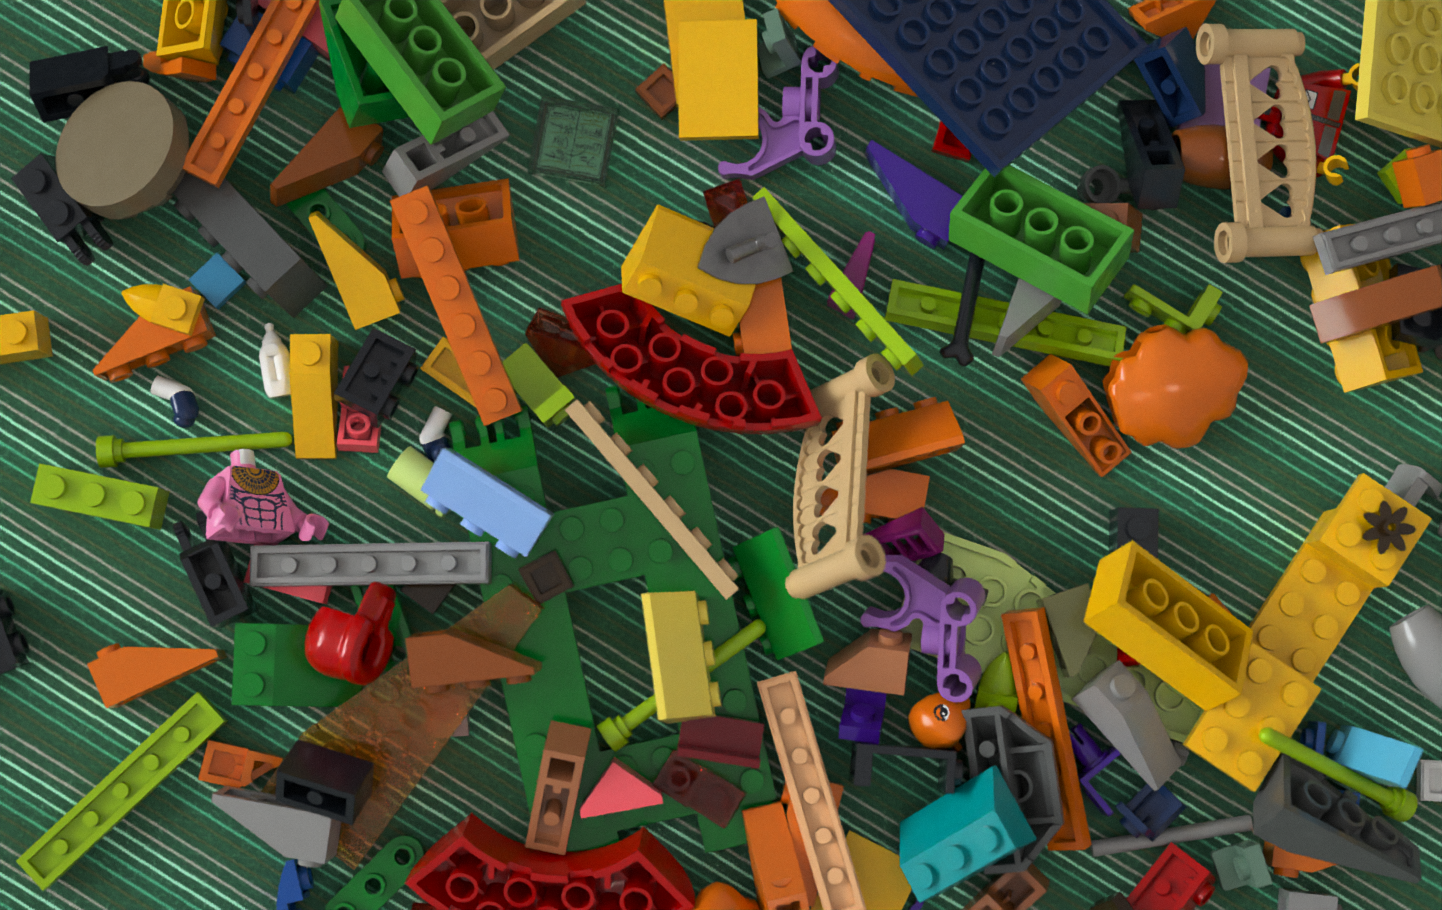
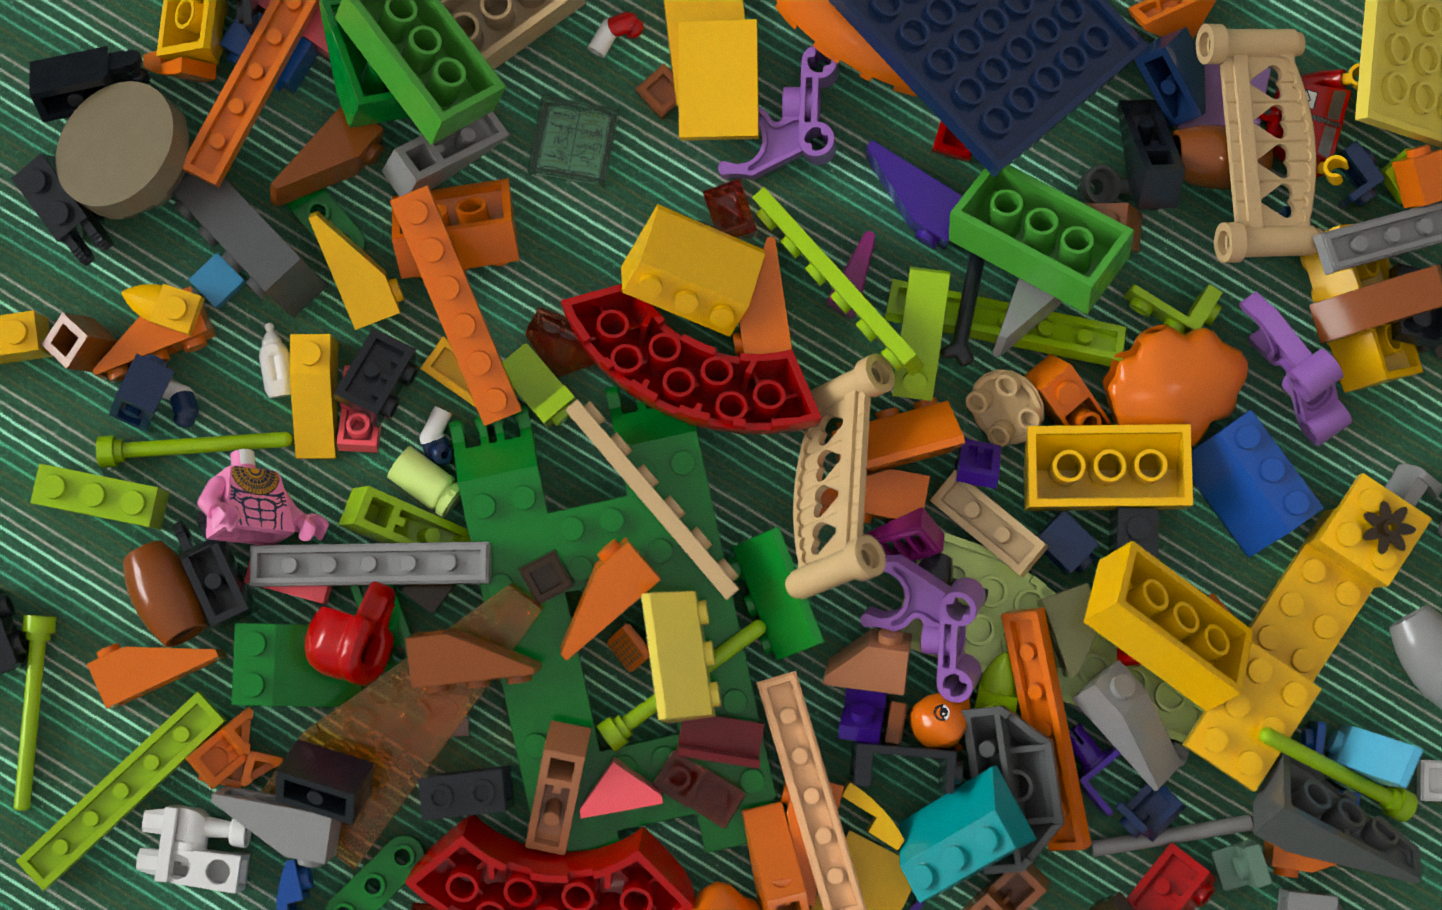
(38, 631): none -> lime piece
(78, 342): none -> dark orange brick
(141, 391): none -> dark blue slope
(163, 593): none -> dark orange piece
(184, 850): none -> white hips
(223, 751): none -> orange slope
(396, 521): none -> lime slope
(466, 793): none -> black panel
(485, 503): light blue slope -> none
(611, 589): none -> orange slope
(612, 28): none -> arm
(629, 647): none -> orange slope
(746, 247): flat silver shield -> none
(779, 49): sand green bracket -> none
(881, 824): none -> yellow slope
(894, 722): none -> dark orange tile
(922, 330): none -> lime slope
(978, 463): none -> dark purple bracket
(989, 524): none -> tan plate
(1005, 406): none -> tan dish
(1068, 544): none -> dark blue brick
(1108, 467): none -> yellow slope
(1251, 484): none -> blue slope
(1308, 377): none -> medium lavender piece
(1361, 173): none -> dark blue bracket

